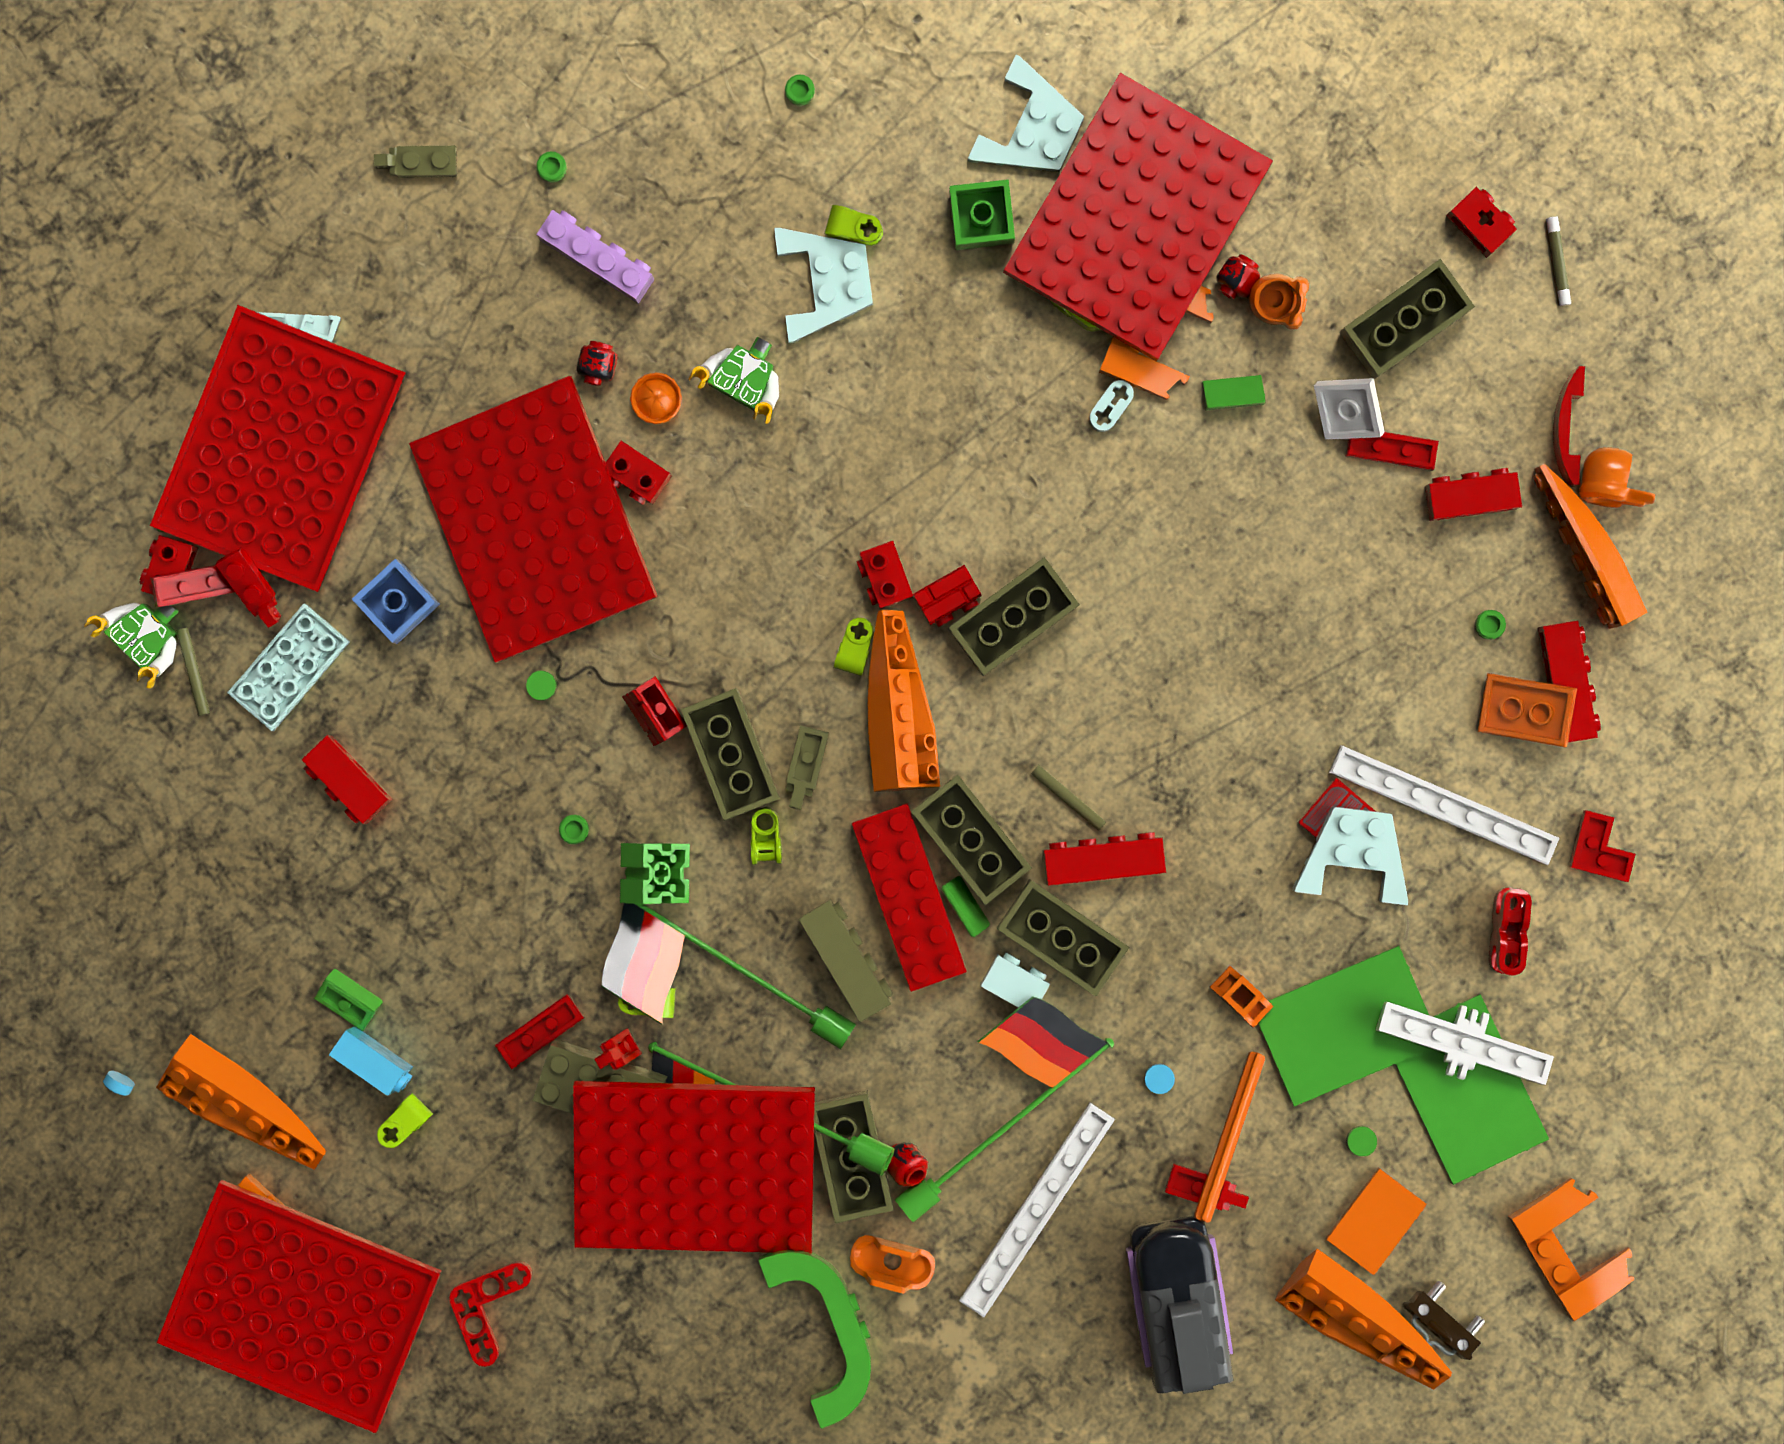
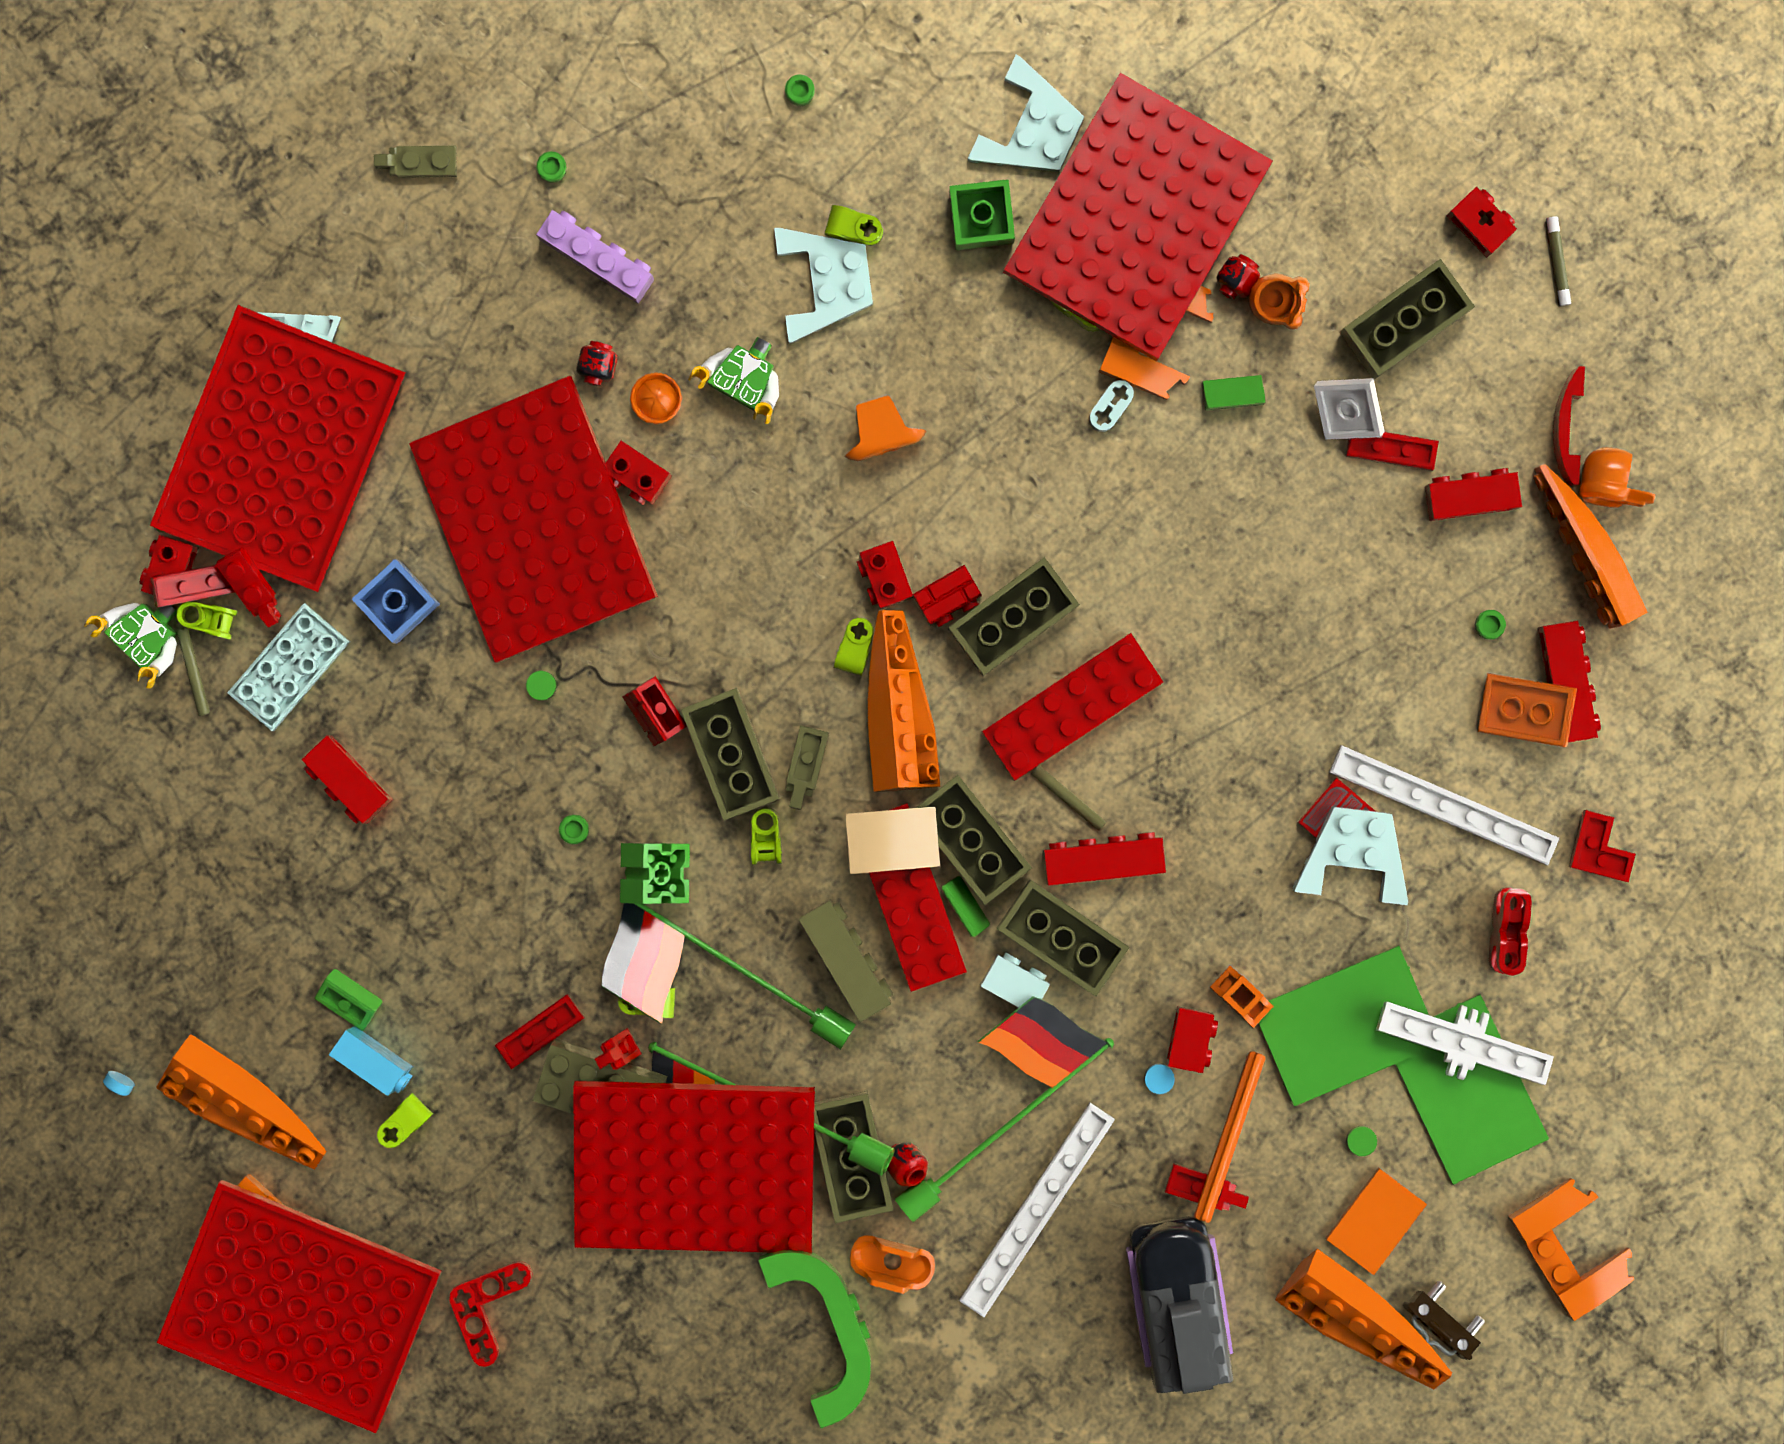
(212, 619): none -> lime piece
(881, 430): none -> orange piece
(892, 840): none -> tan slope
(1072, 707): none -> red brick
(1191, 1039): none -> red brick

